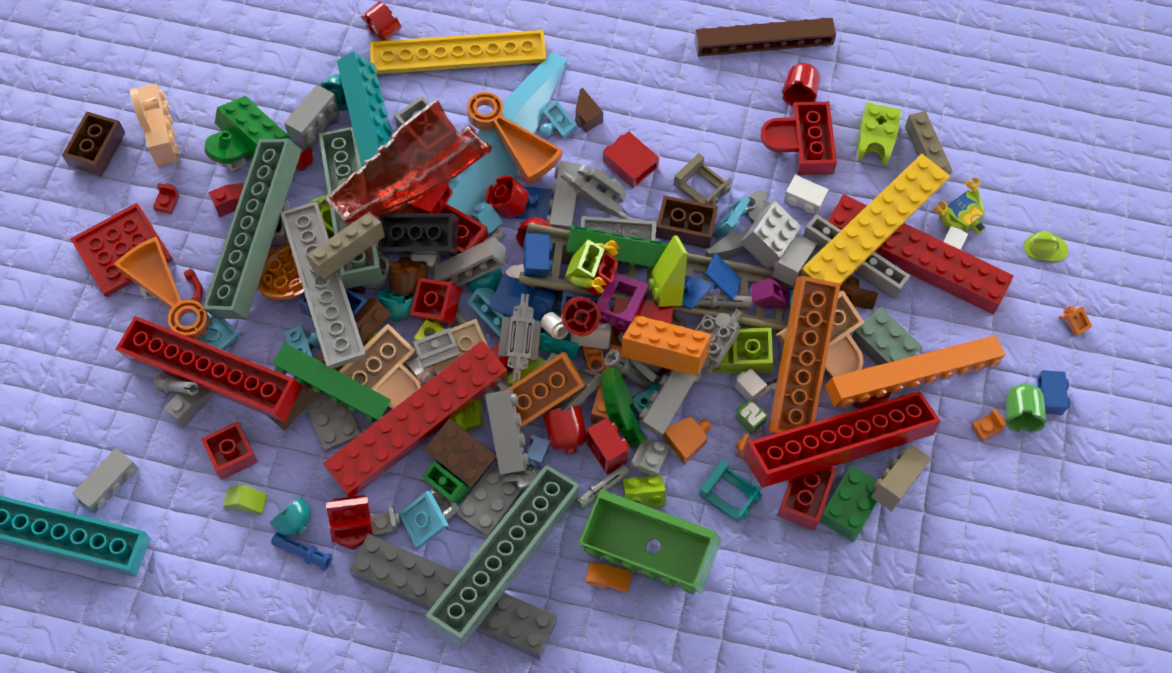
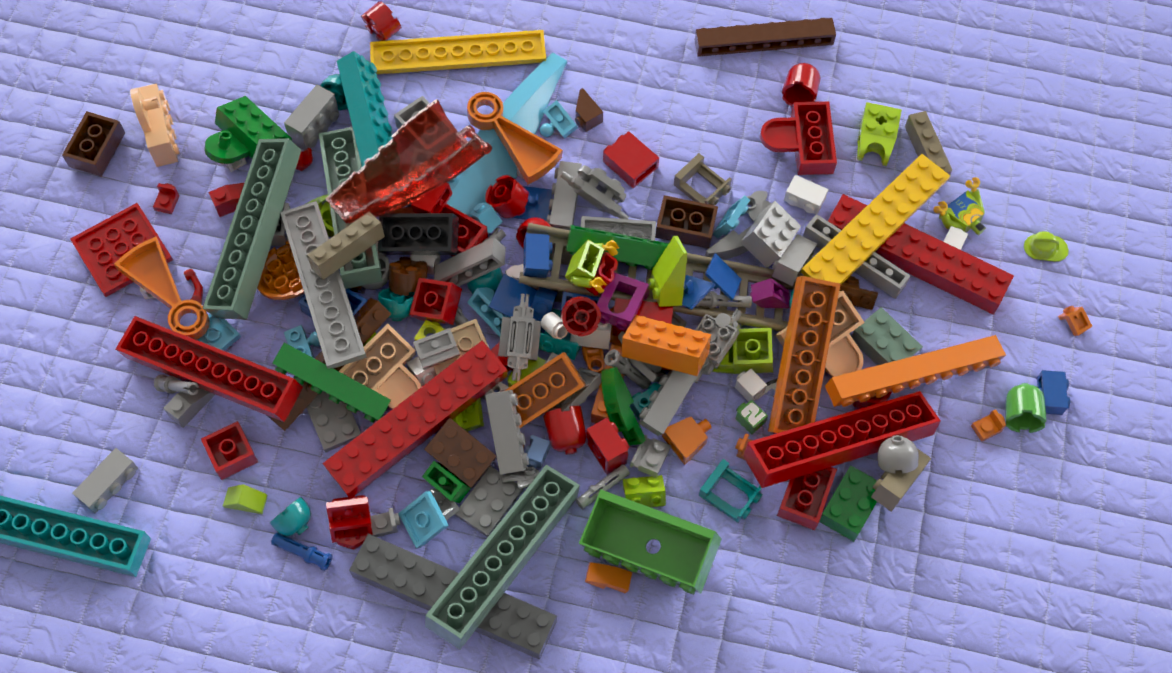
(898, 454): none -> light grey cylinder

